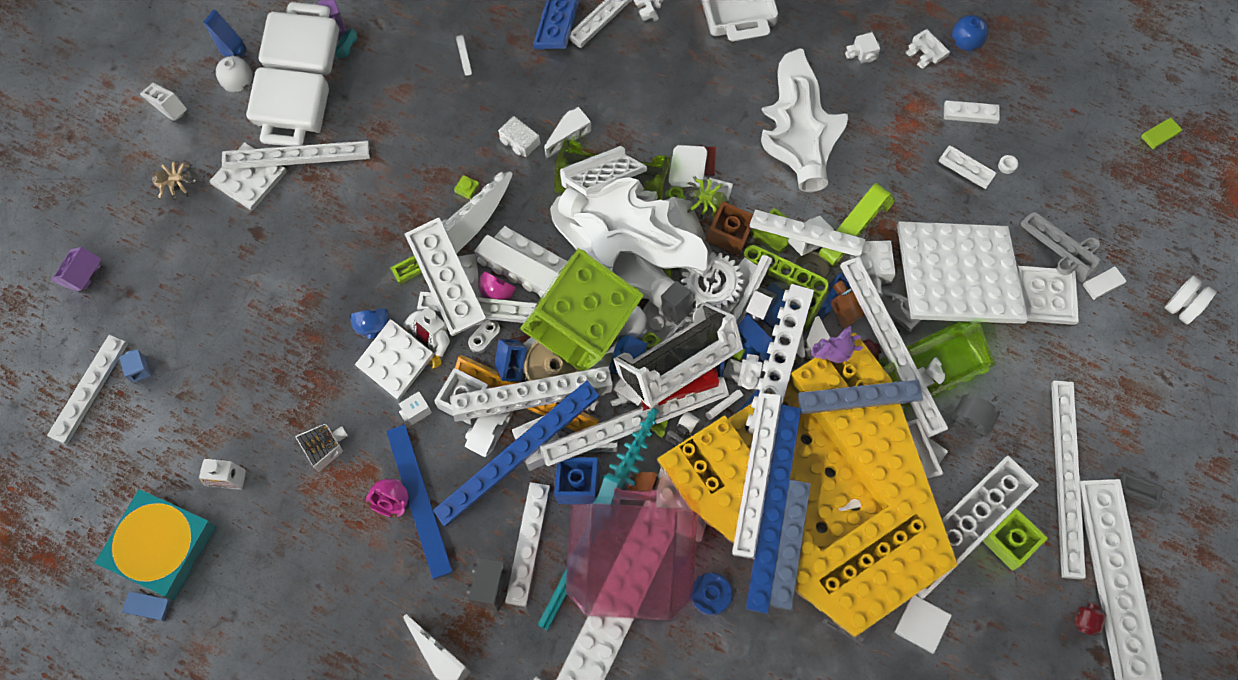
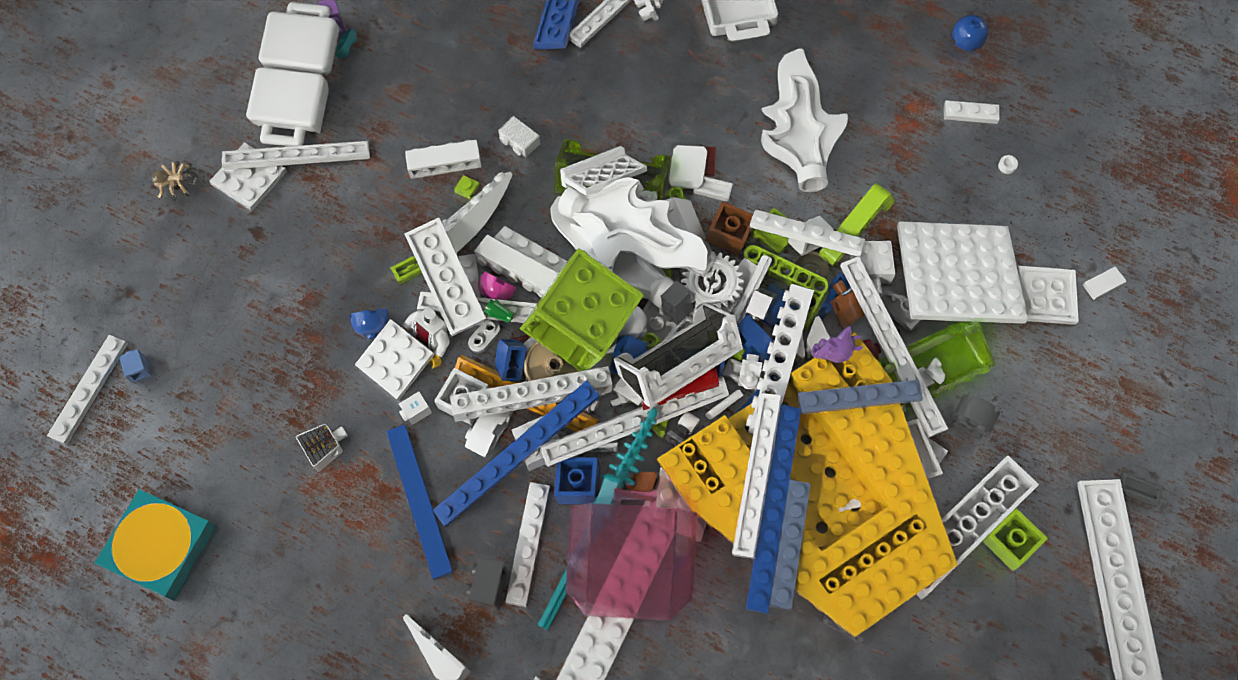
(77, 269): medium lavender slope -> none
(146, 606): medium blue tile -> none
(164, 101): white slope -> none
(218, 474): white torso -> none
(224, 37): blue slope -> none
(233, 73): white cylinder -> none
(388, 497): dark pink cylinder -> none
(443, 159): none -> white brick
(464, 57): white tile -> none
(498, 311): none -> green cone
(572, 127): white slope -> none
(705, 198): animal -> none
(711, 593): blue tile -> none
(864, 47): white brick -> none
(922, 624): white tile -> none
(930, 46): white plate -> none
(967, 167): white plate -> none
(1068, 481): white plate -> none
(1075, 256): light grey piece -> none
(1090, 619): dark red head -> none
(1161, 133): lime tile -> none
(1193, 302): white wheel -> none

